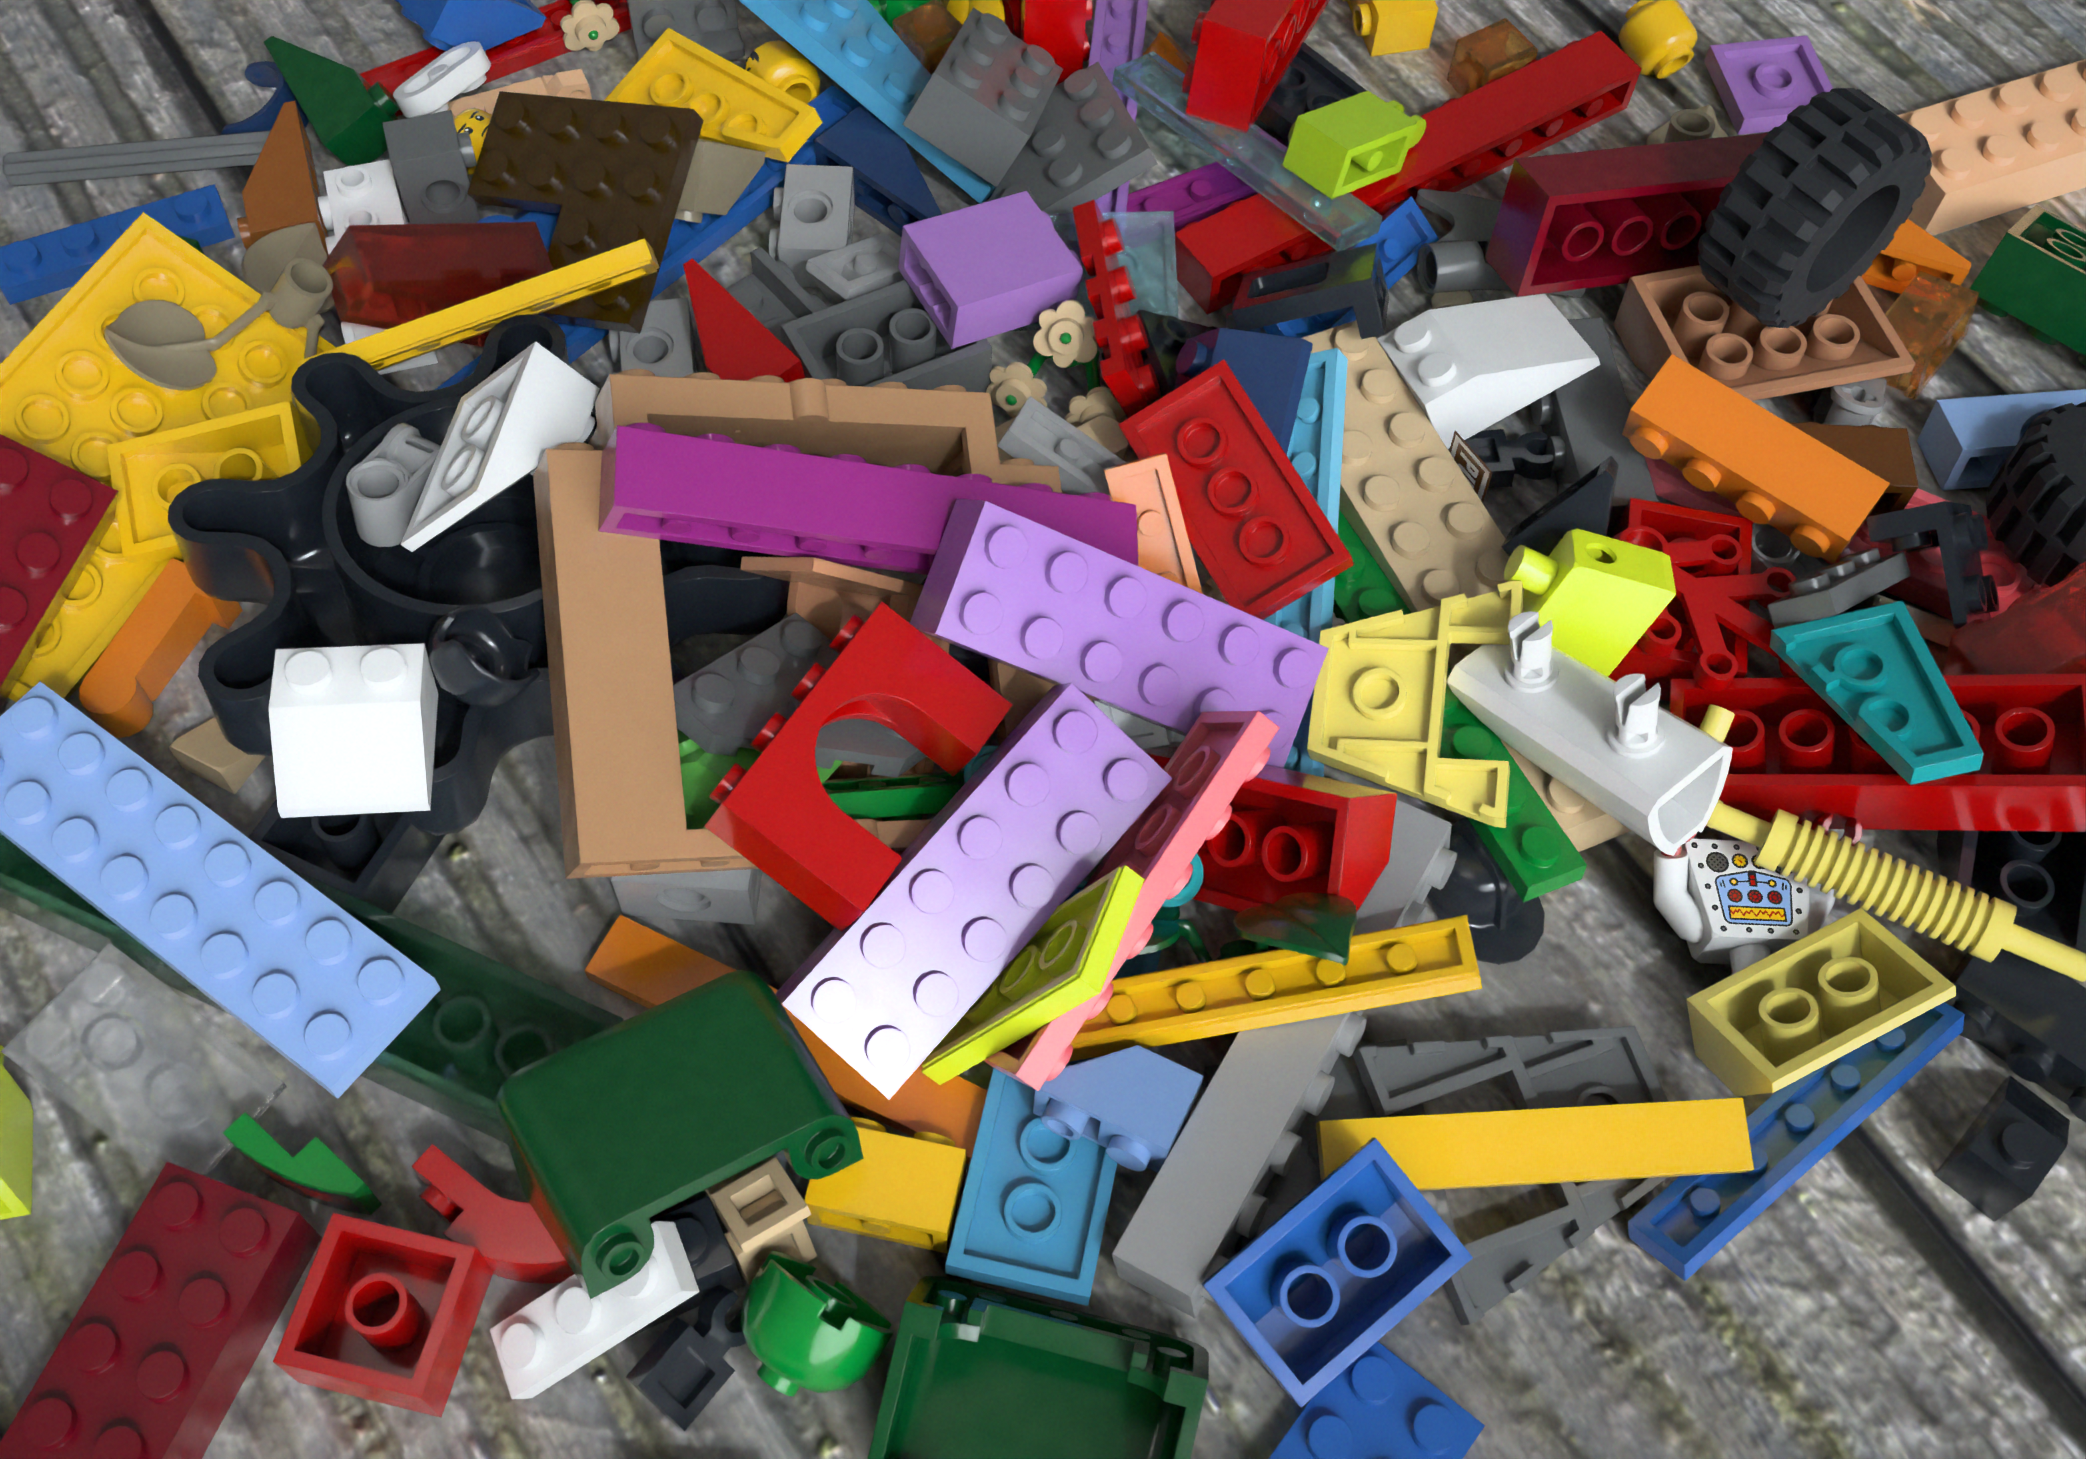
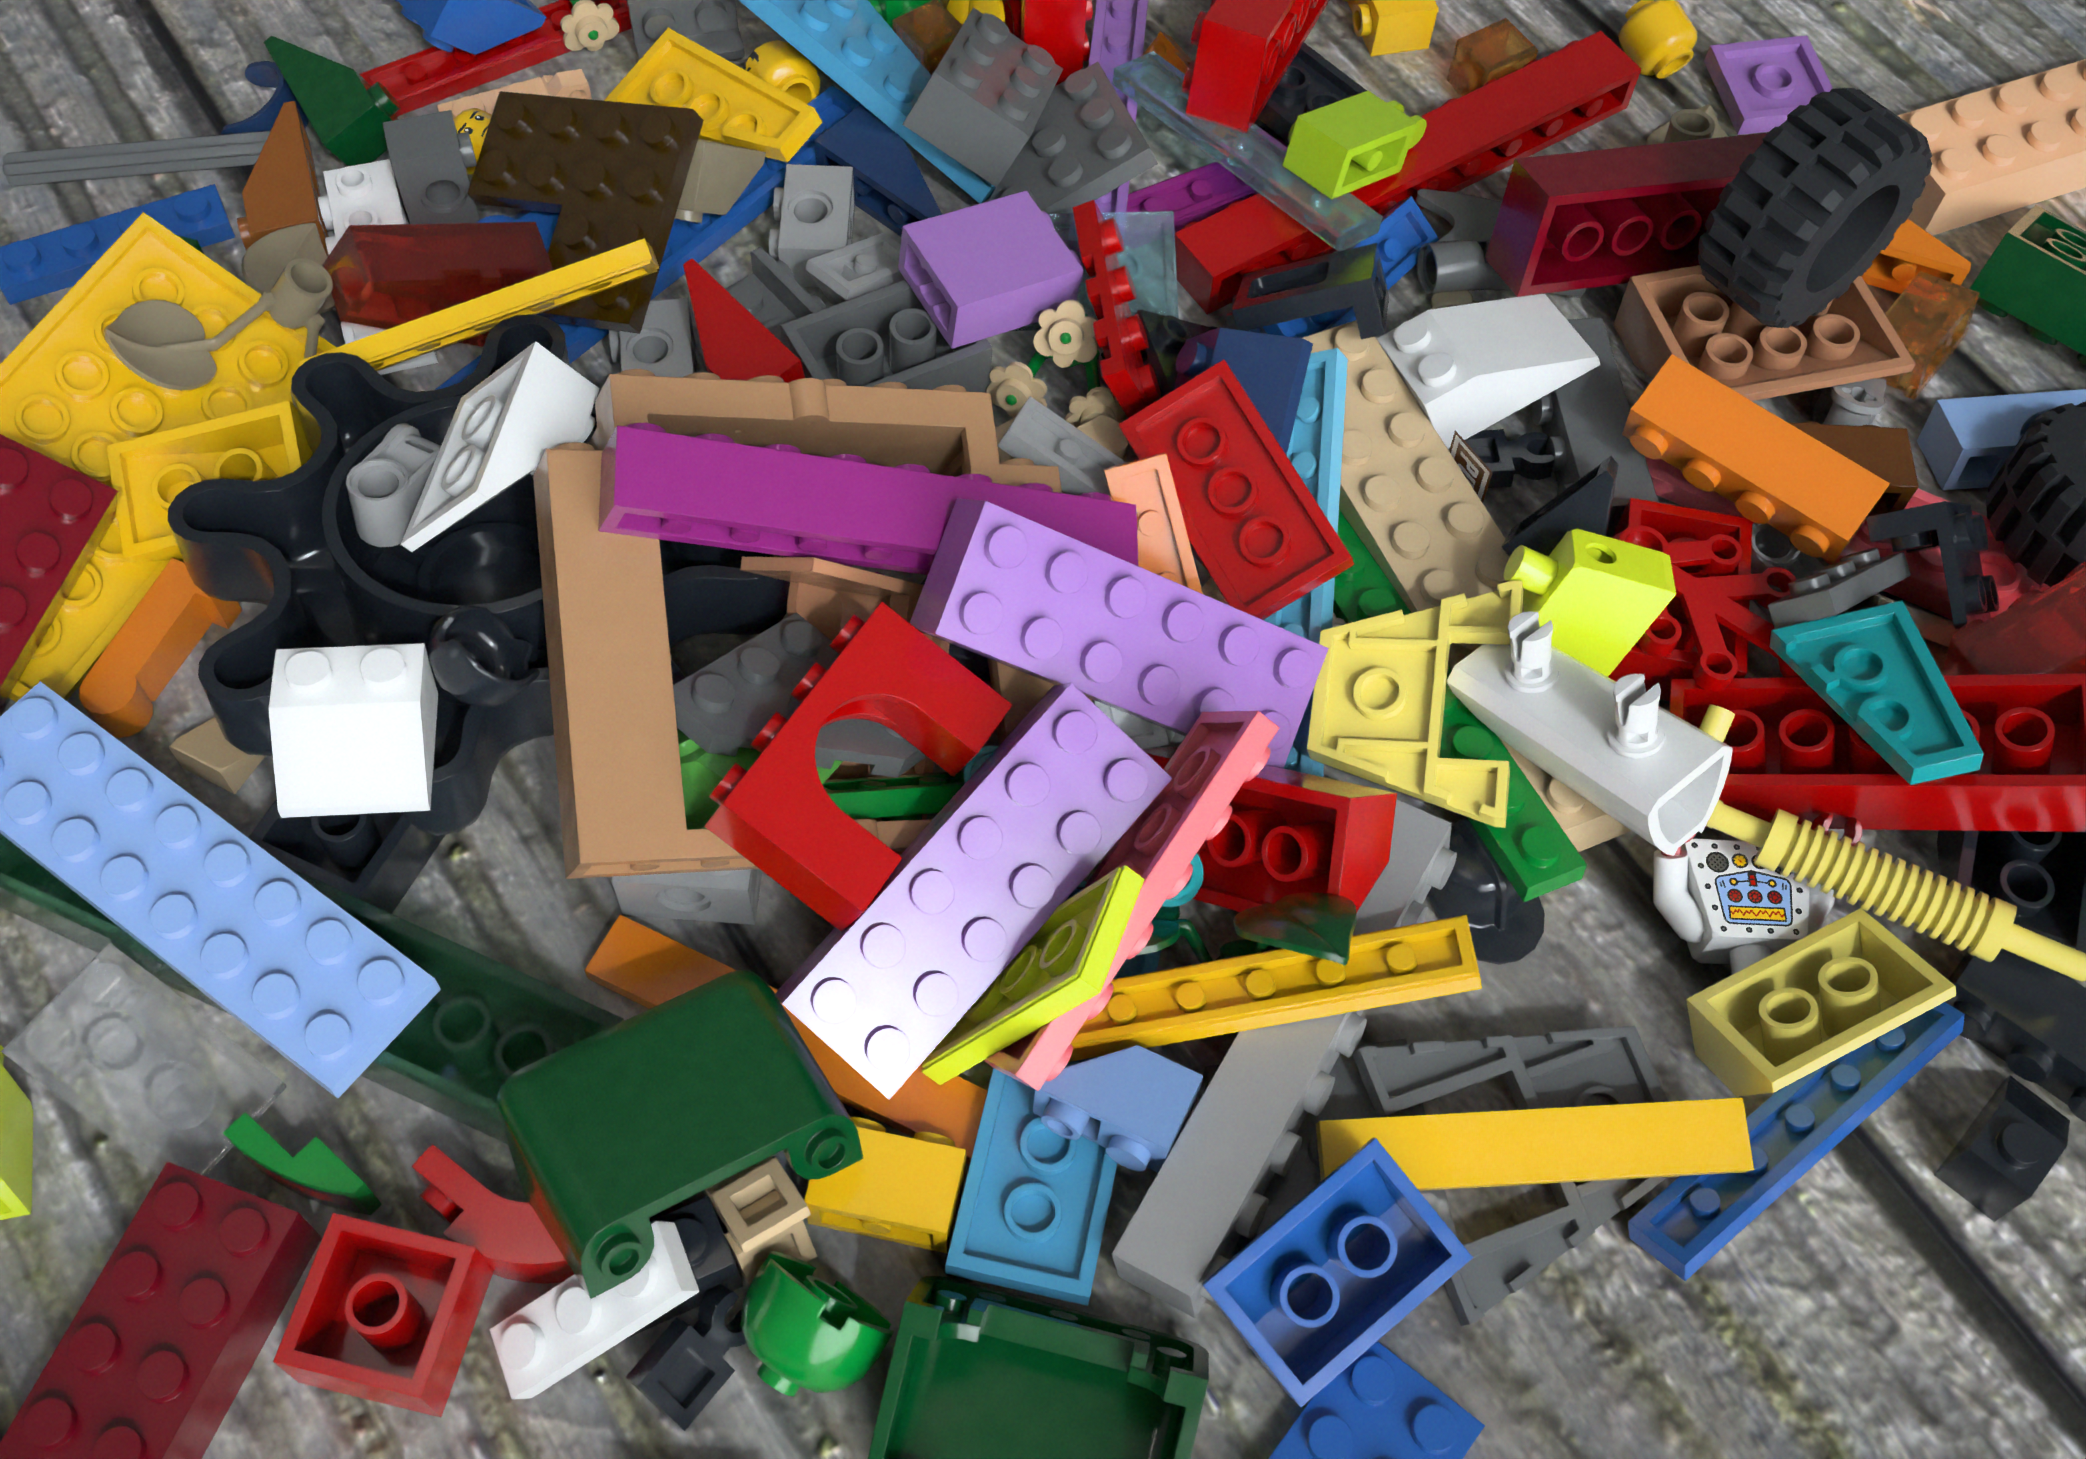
(451, 73): white plate -> none

